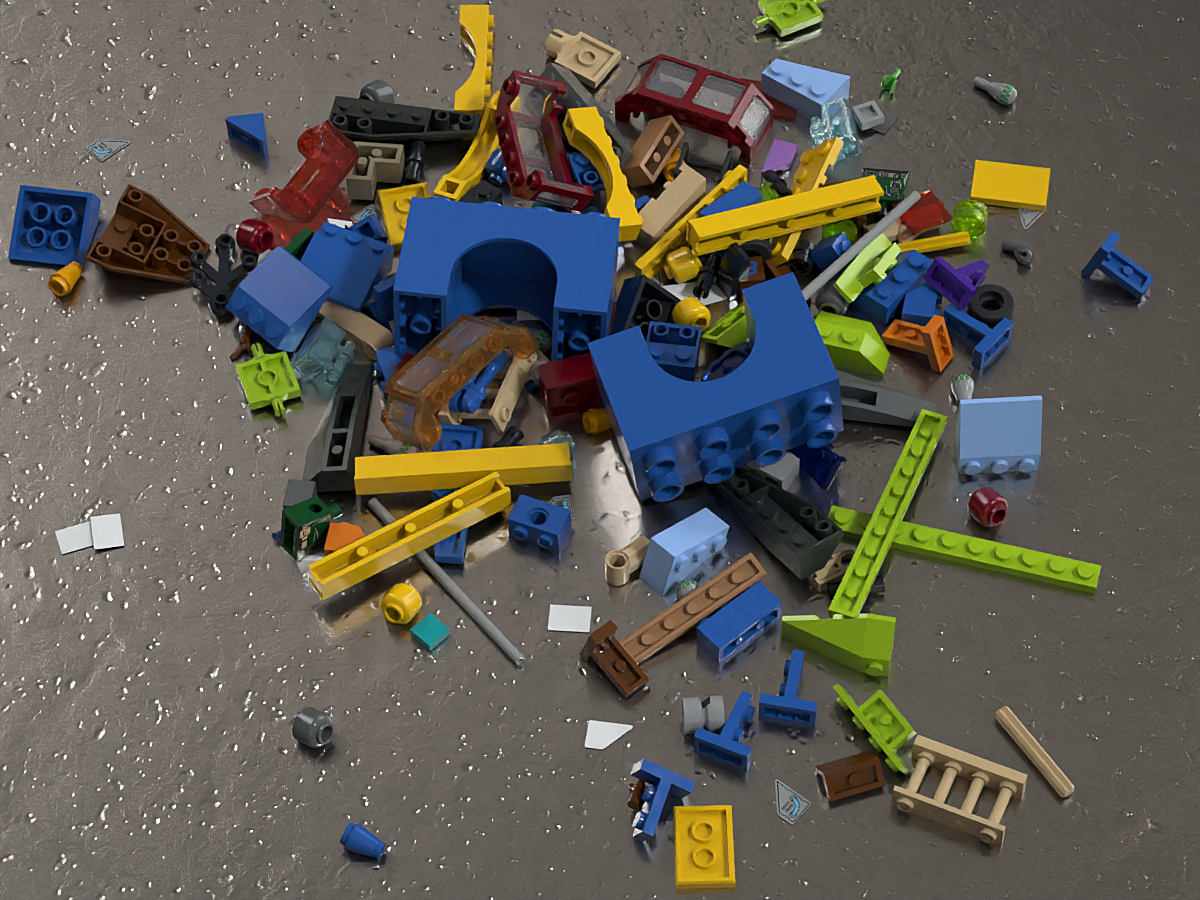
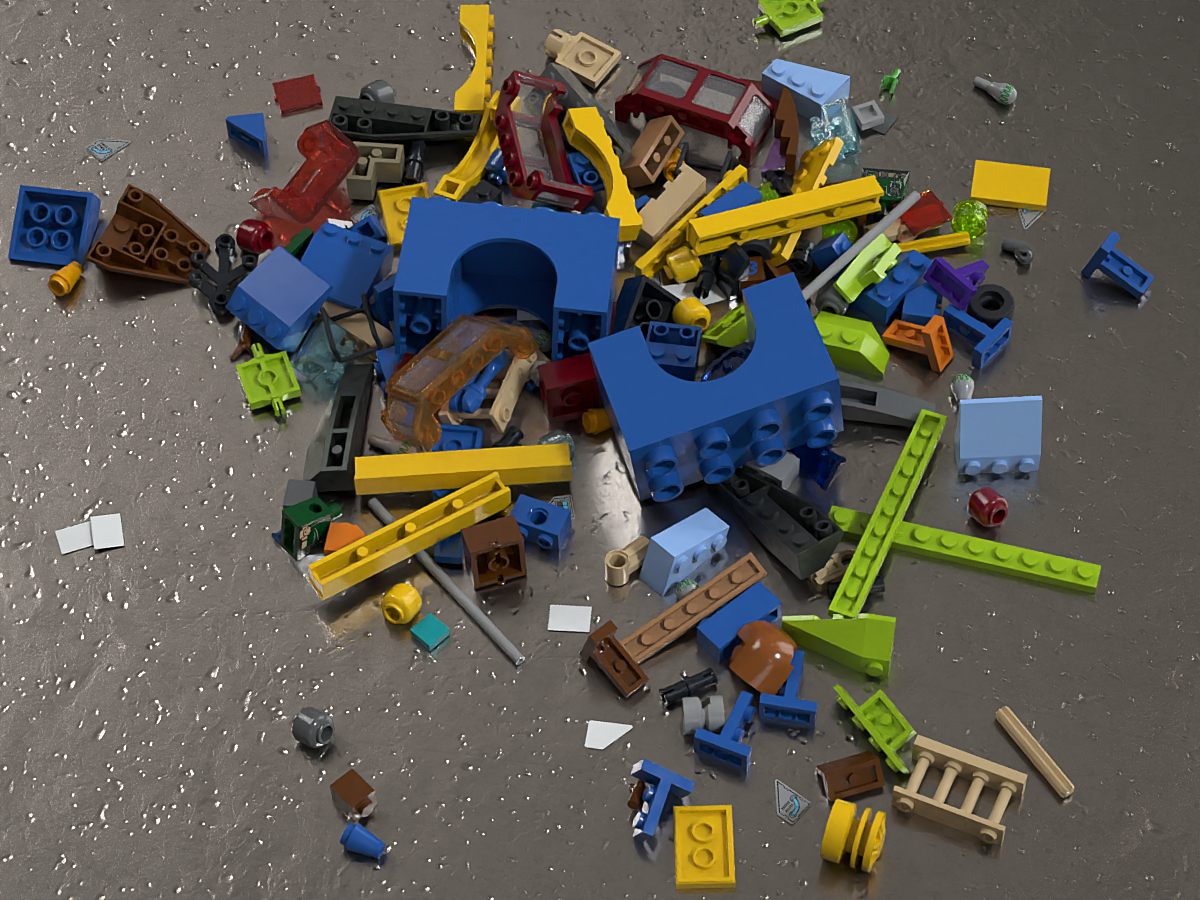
(297, 94): none -> clear red piece
(353, 795): none -> reddish brown brick
(366, 308): none -> black piece
(494, 551): none -> reddish brown brick
(688, 686): none -> black pin
(763, 656): none -> dark orange brick
(787, 130): none -> reddish brown slope
(853, 835): none -> yellow wheel

